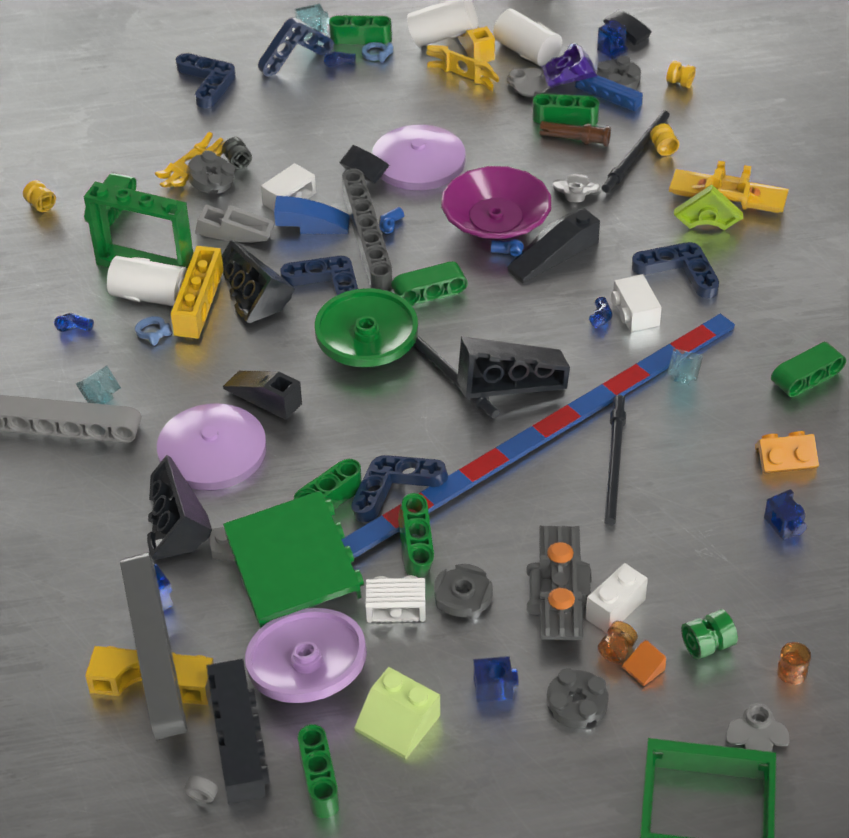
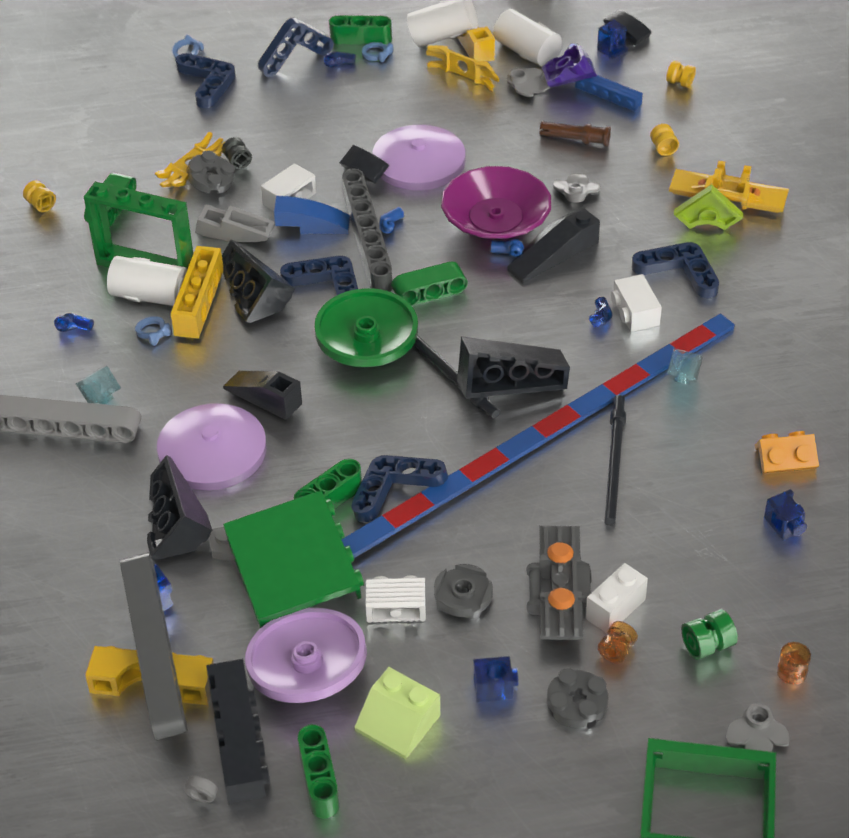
(197, 45): none -> medium blue piece
(313, 16): clear light blue brick -> none
(417, 524): green beam -> none
(565, 109): green beam -> none
(617, 173): black bar -> none
(620, 71): dark grey plate -> none
(645, 663): orange slope -> none
(808, 369): green beam -> none

